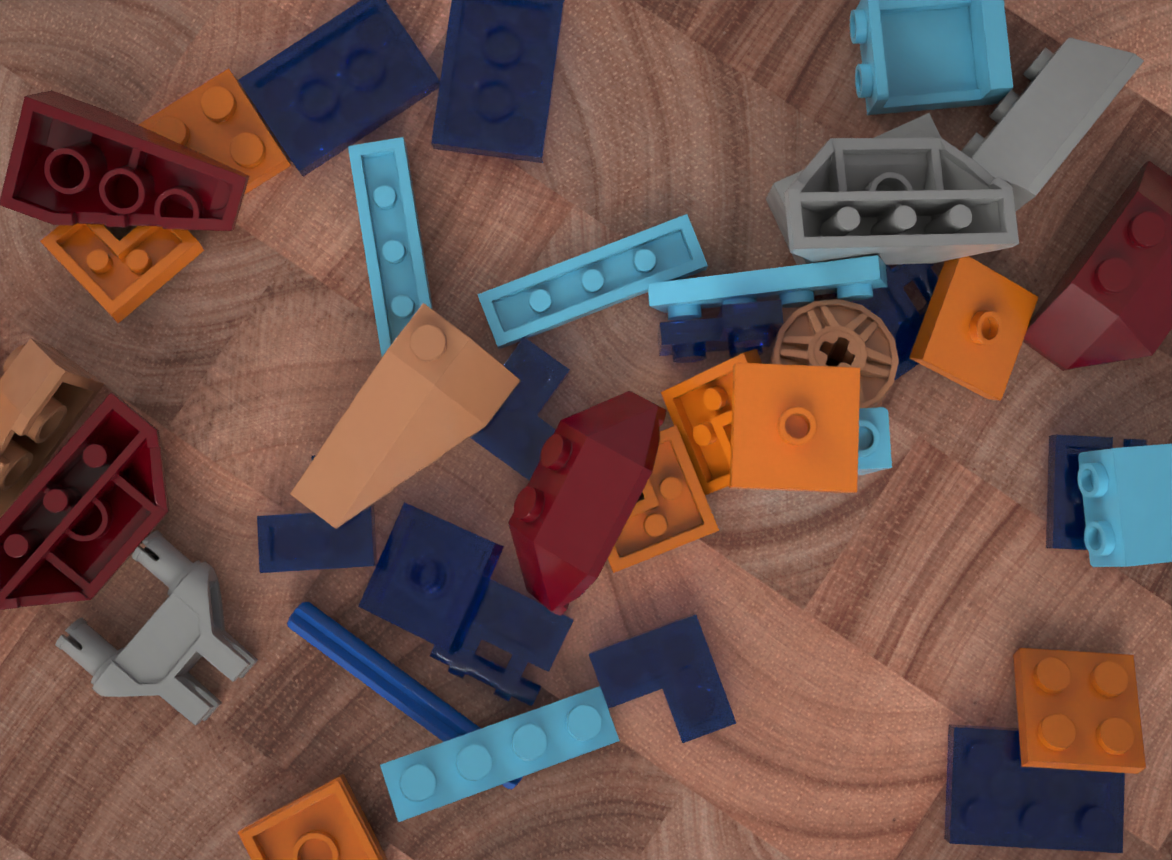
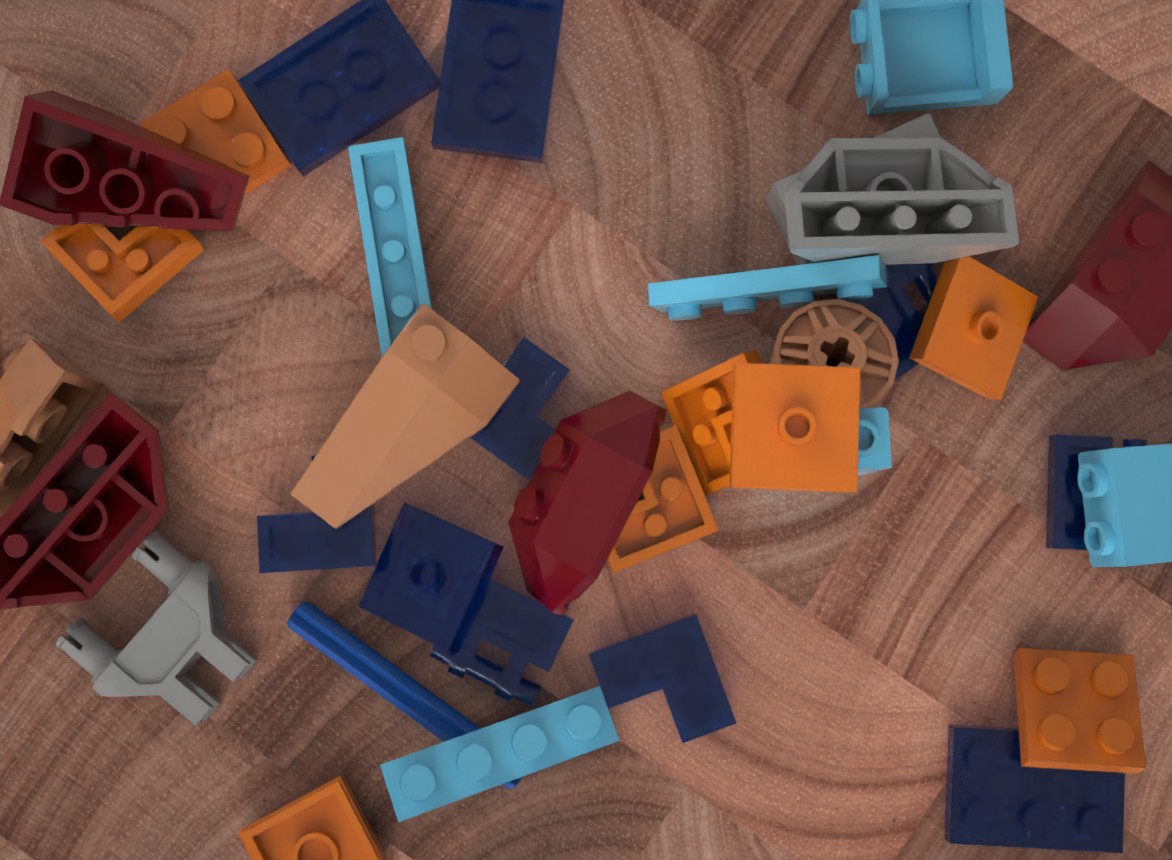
(592, 281): medium azure plate -> none
(736, 329): clear blue plate -> none
(1051, 114): light grey slope -> none

